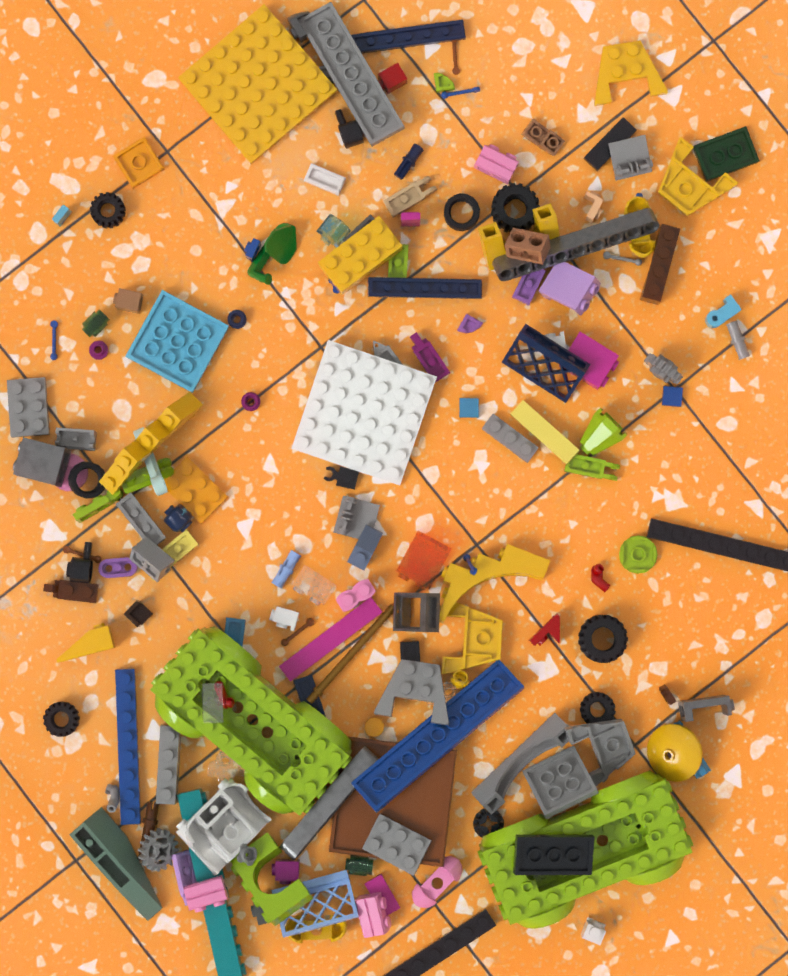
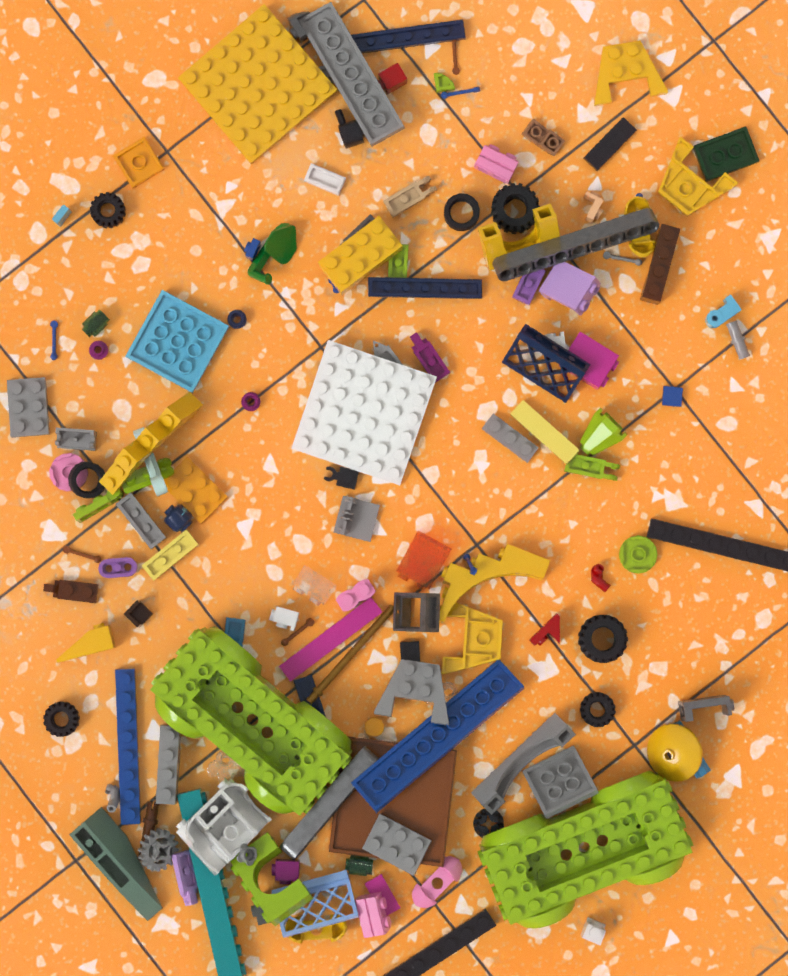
(41, 462): flat silver panel -> none
(81, 569): black piece -> none
(128, 300): medium nougat brick -> none
(151, 559): light grey hinge -> none
(206, 893): bright pink brick -> none
(212, 703): clear tile -> none
(227, 702): red arm -> none
(286, 569): light blue pin -> none
(333, 231): clear light blue brick -> none
(365, 547): sand blue slope -> none
(408, 161): dark blue axle -> none
(410, 219): dark pink tile -> none
(459, 675): yellow plate -> none
(469, 324): medium lavender tile -> none
(469, 408): dark azure tile -> none
(527, 246): nougat brick -> none
(553, 854): black plate -> none
(609, 742): light grey wing -> none
(630, 157): light grey hinge -> none
(663, 368): light grey gear -> none
(667, 695): reddish brown tile -> none

